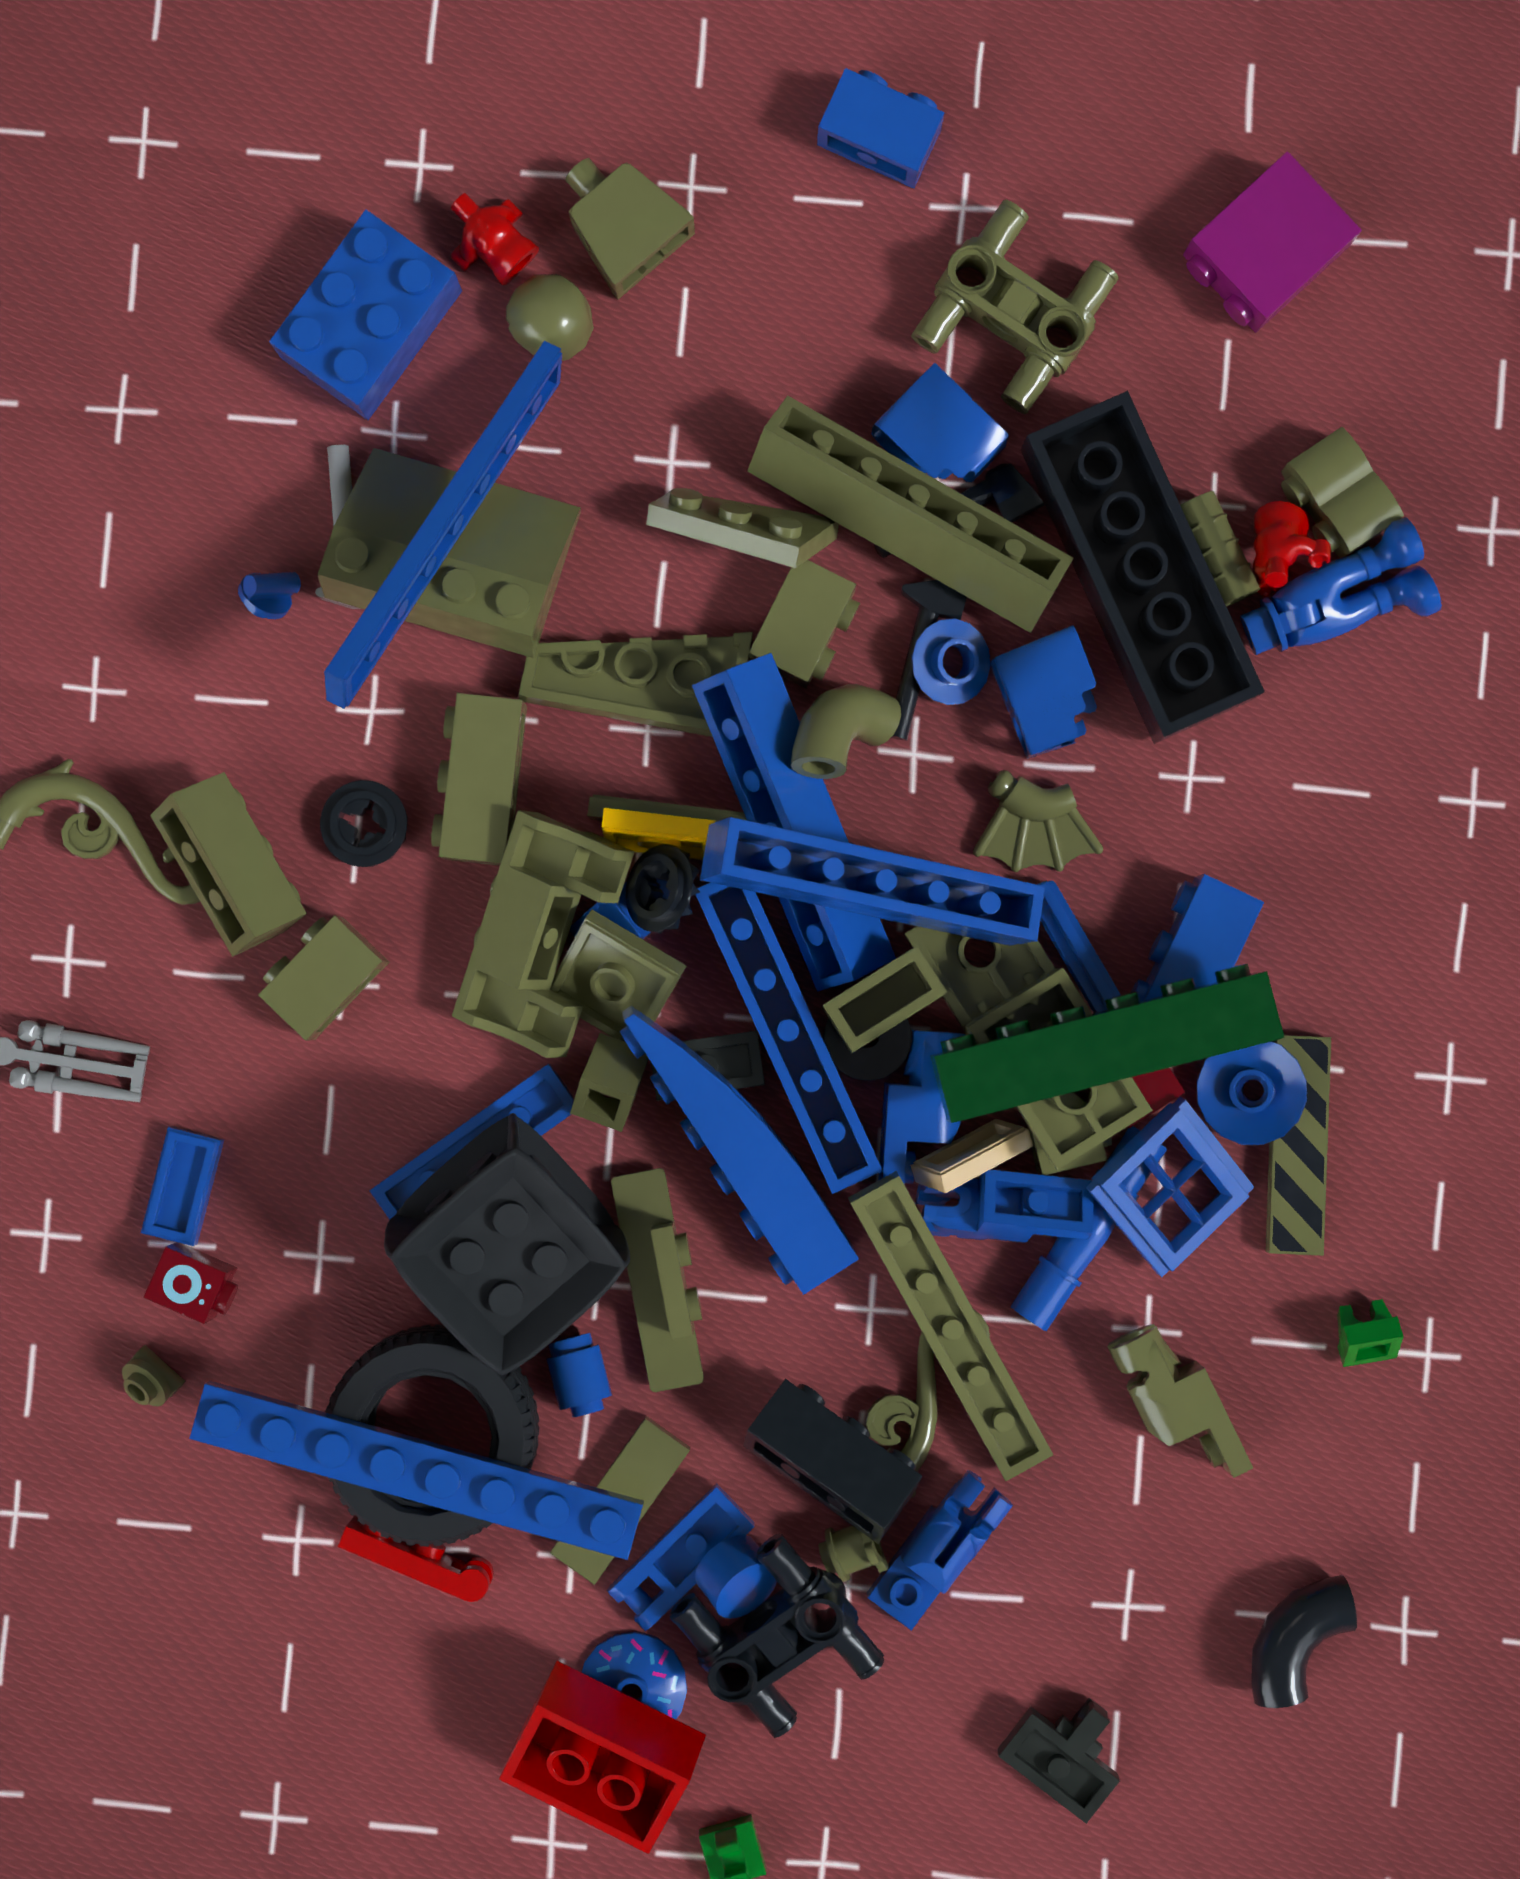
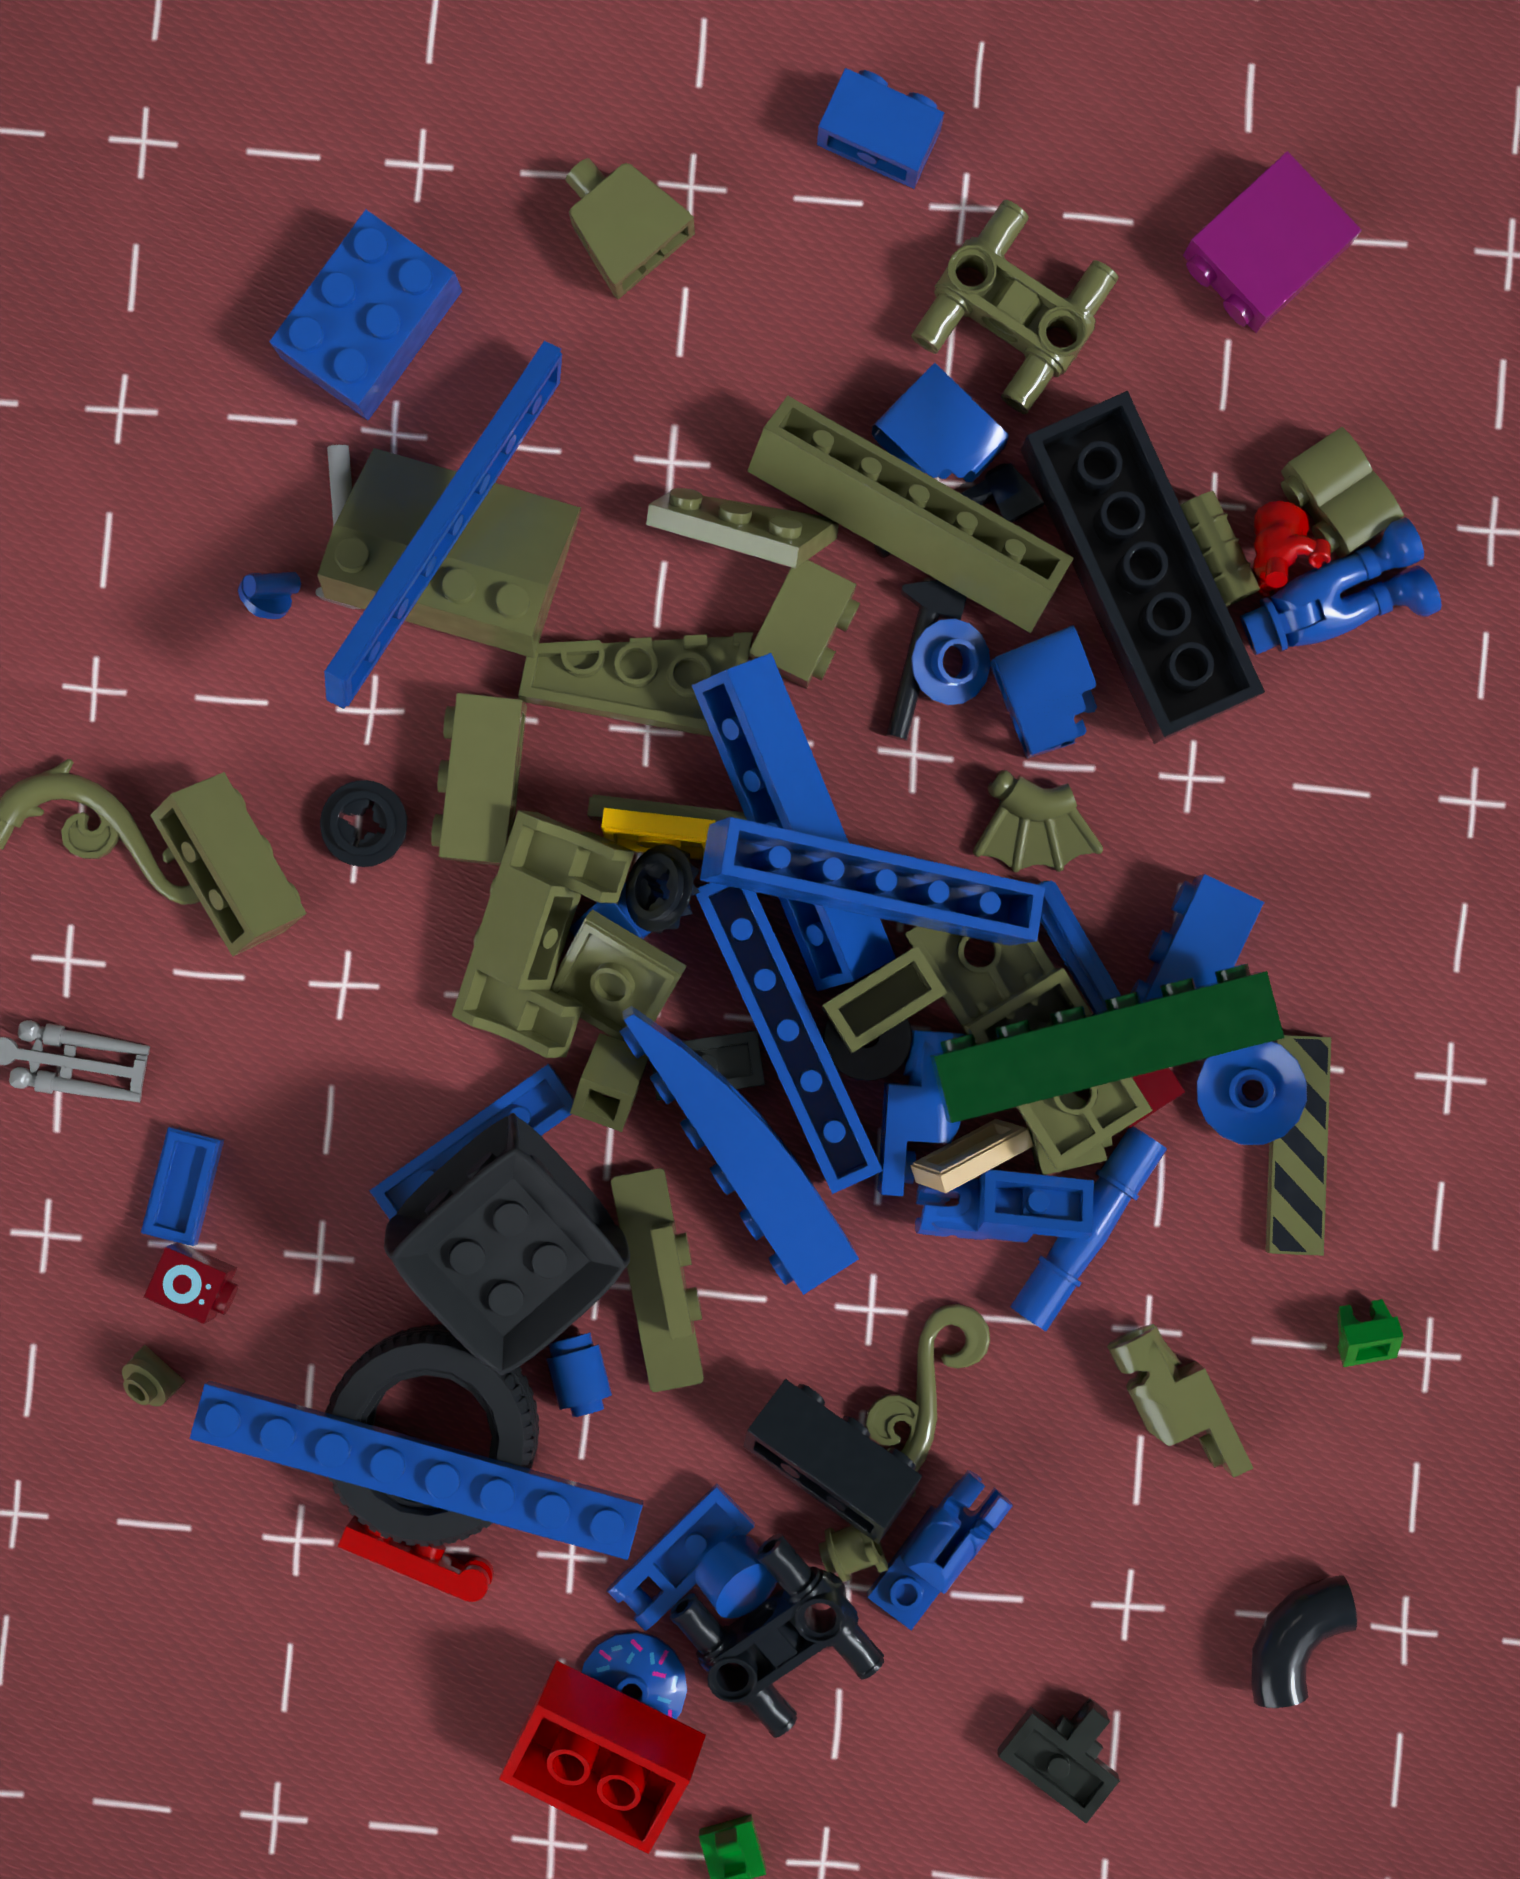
(322, 976): olive brick -> none
(493, 238): red piece -> none
(550, 311): olive hair -> none
(637, 1472): olive tile -> none
(835, 722): olive cylinder -> none
(950, 1325): olive plate -> none
(1136, 1221): piece -> none

